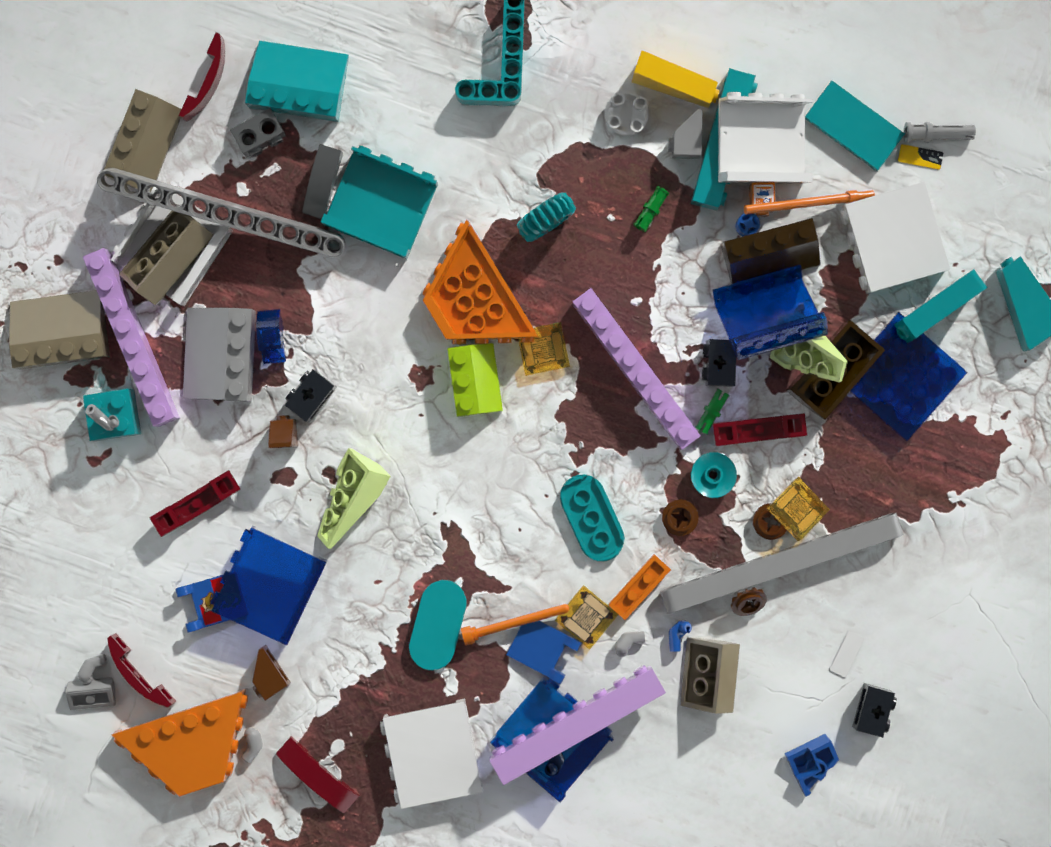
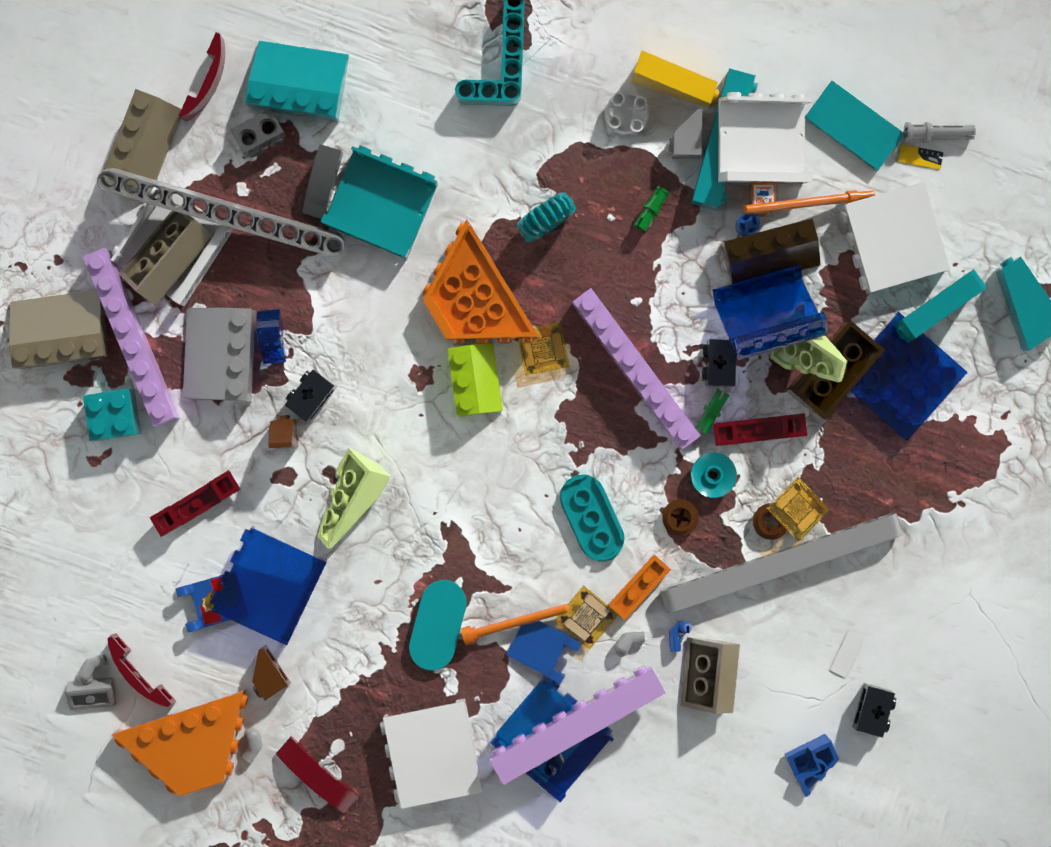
(100, 418): light grey arm -> none
(742, 604): reddish brown gear -> none

